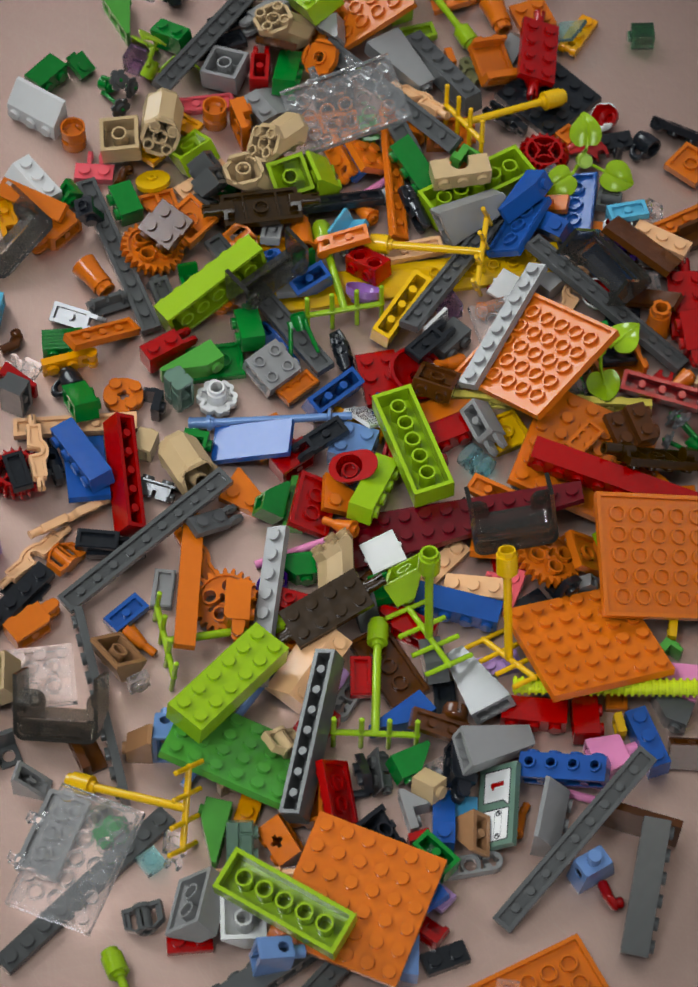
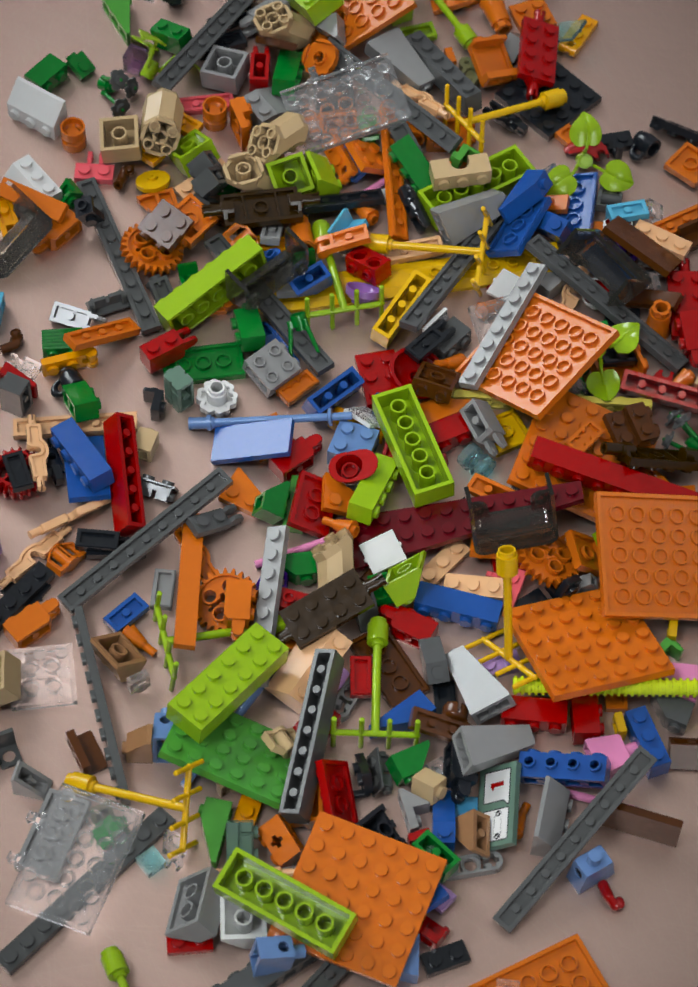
(62, 725): clear smoke windscreen -> none
(93, 275): orange plant -> none
(121, 386): orange plate -> none
(125, 203): green brick -> none
(143, 915): dark grey piece -> none
(184, 460): tan brick -> none
(198, 362): bright green slope -> none
(202, 436): green bracket -> none
(320, 438): black hinge -> none
(341, 350): black hinge -> none
(429, 567): lime piece -> none
(454, 305): clear purple panel -> none
(543, 150): red gear -> none
(606, 115): red hair -> none
(641, 36): clear green brick -> none
(645, 887): dark grey brick -> none

